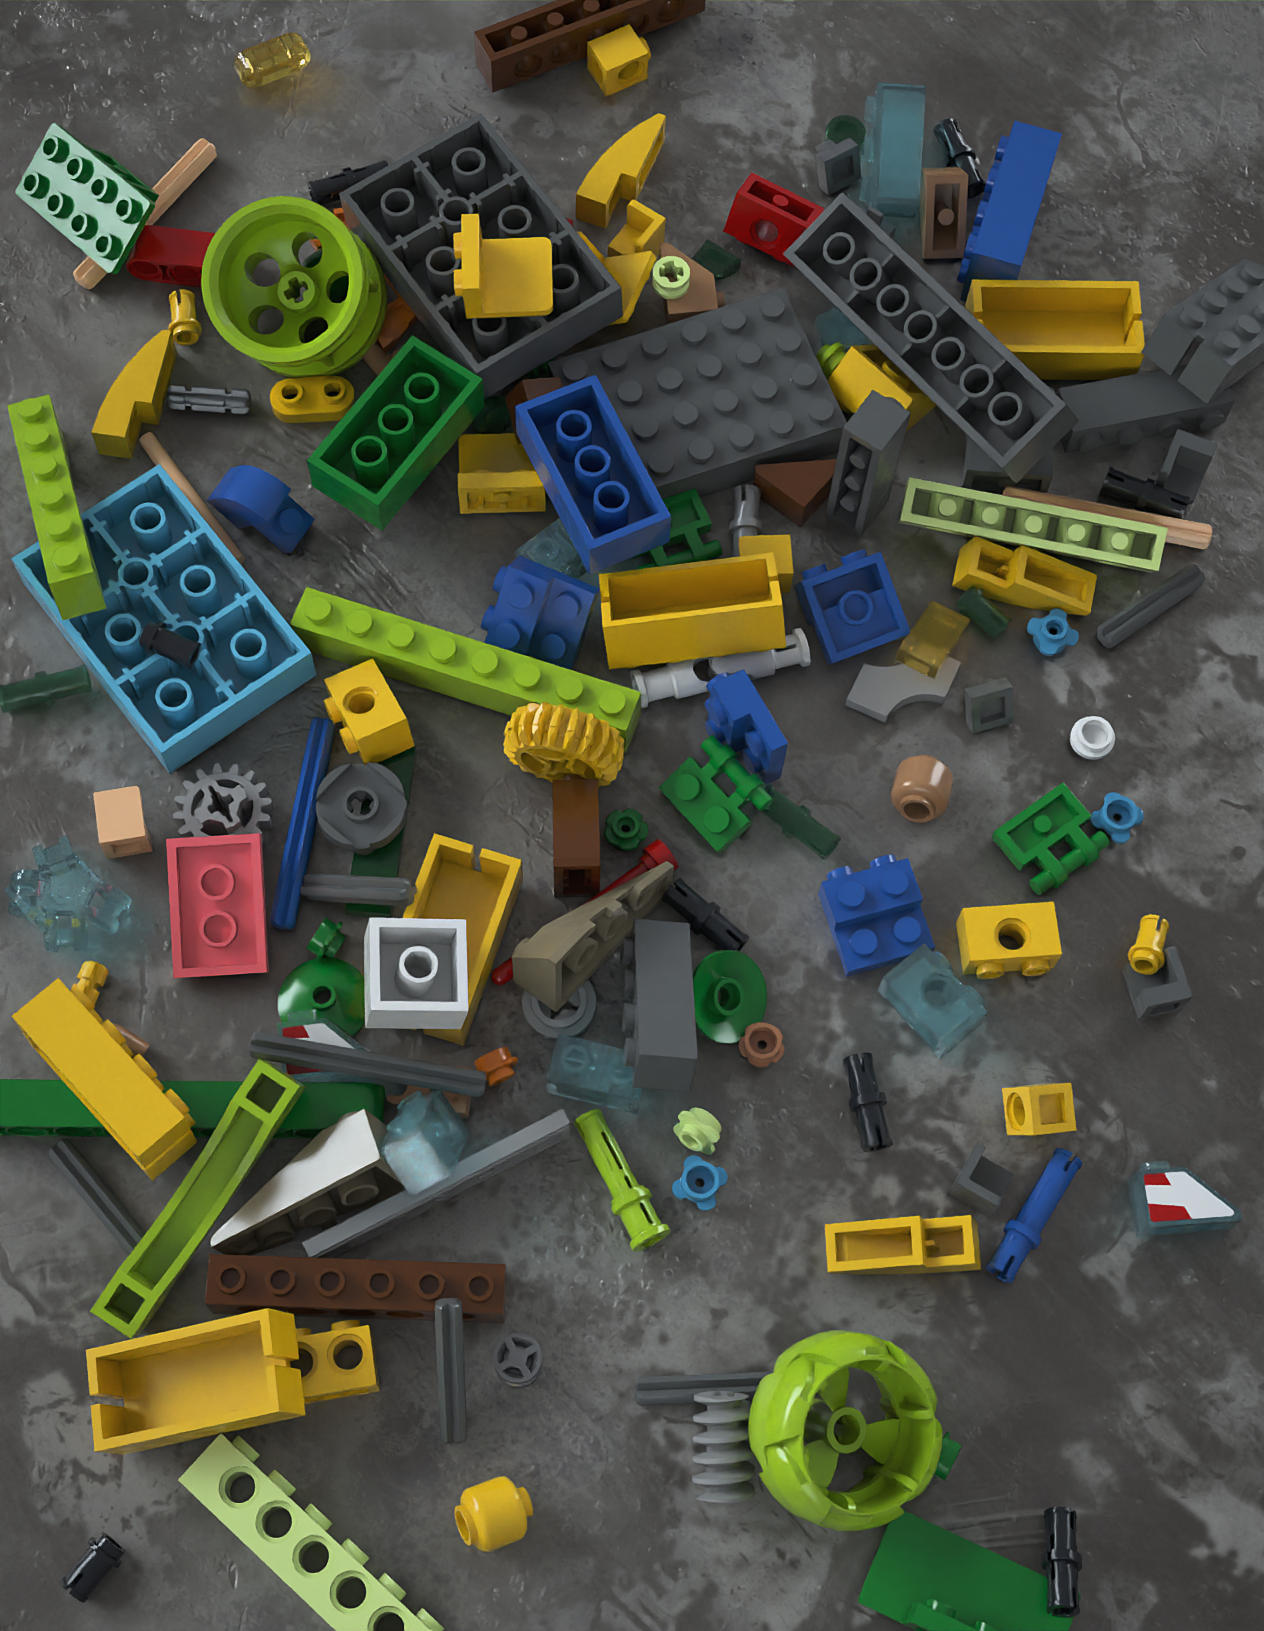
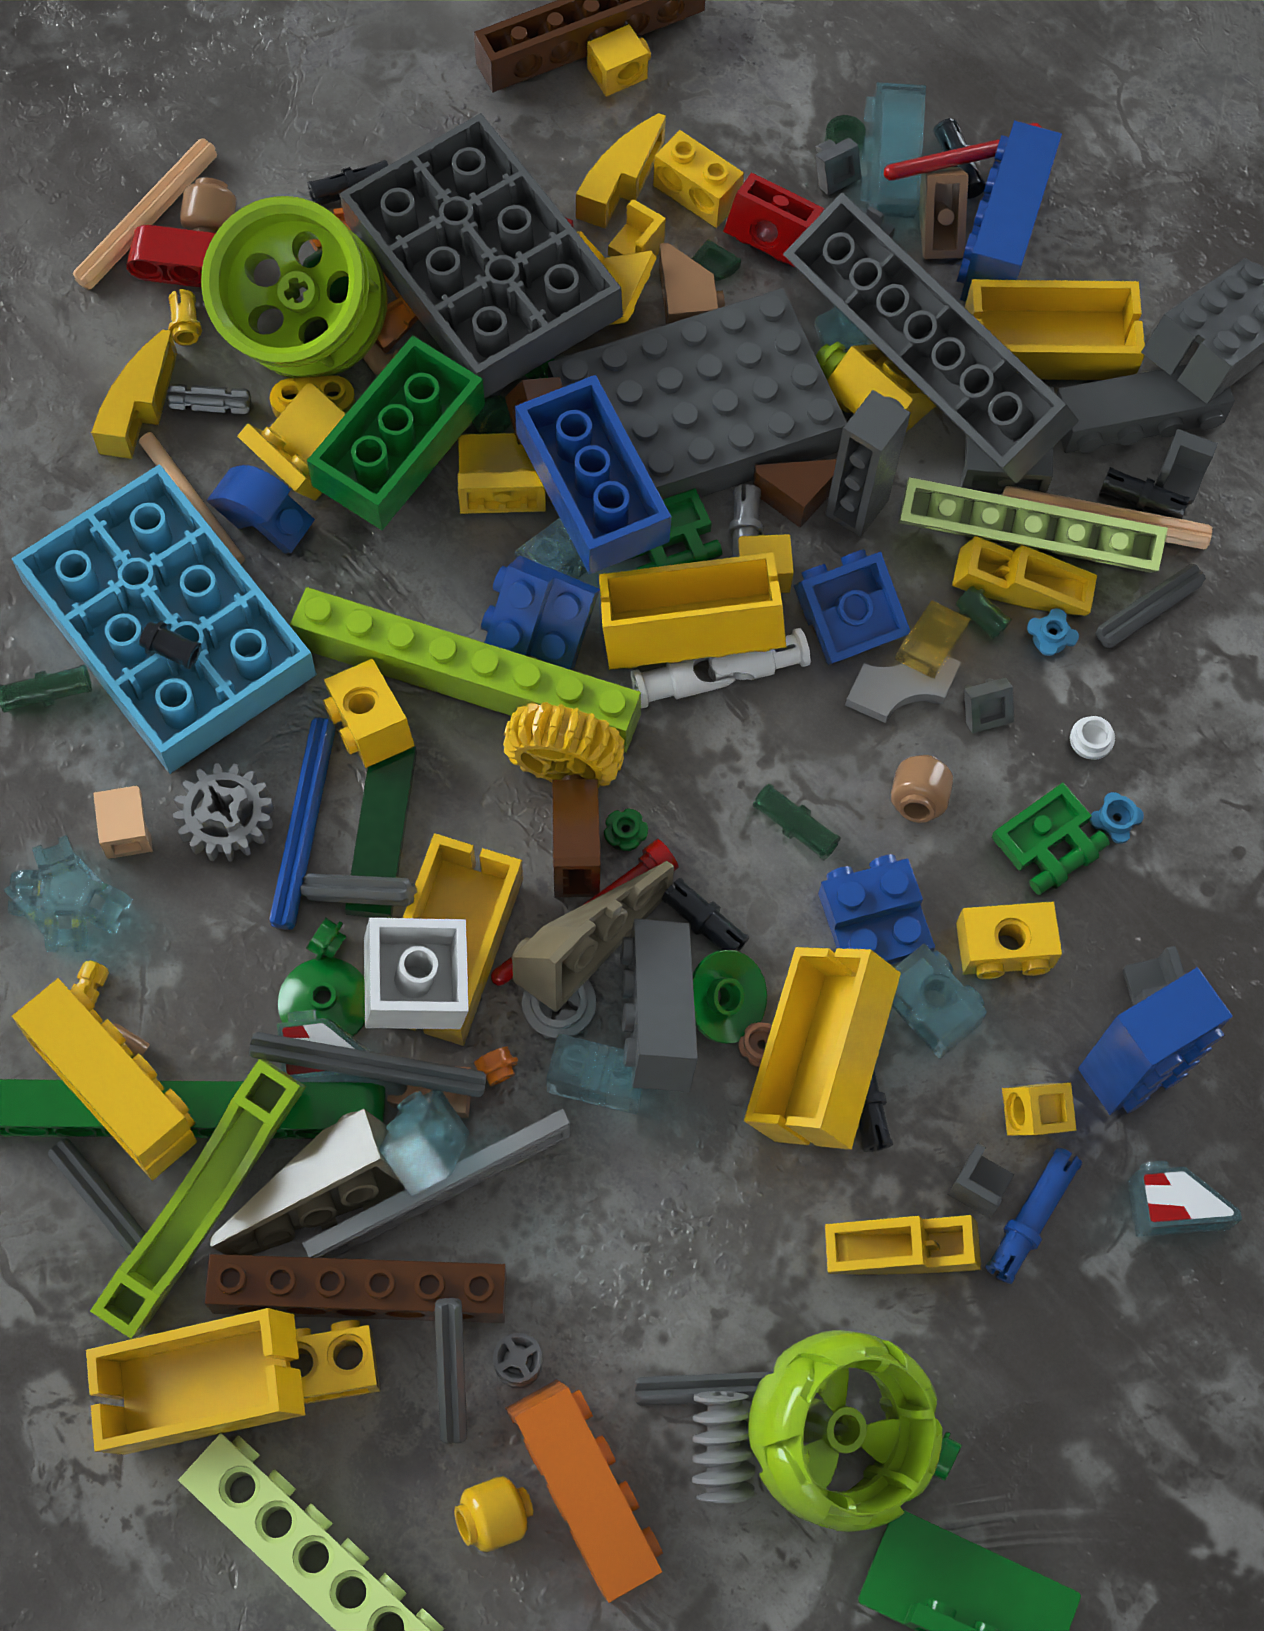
(55, 508): lime arch -> none
(87, 197): bracket -> none
(93, 1566): black pin -> none
(206, 205): none -> medium nougat head
(217, 905): coral plate -> none
(272, 60): clear yellow beam -> none
(295, 437): none -> yellow bracket
(361, 832): dark grey plate -> none
(502, 274): yellow bracket -> none
(585, 1488): none -> orange wedge
(629, 1198): lime pin -> none
(680, 271): yellowish green bush -> none
(697, 178): none -> yellow brick
(697, 1169): dark azure plate -> none
(698, 1130): yellowish green plate -> none
(706, 803): green plate -> none
(744, 722): blue plate -> none
(823, 1047): none -> yellow piece
(942, 160): none -> red piece
(1061, 1562): black pin -> none
(1147, 952): yellow pin -> none
(1155, 1043): none -> blue brick

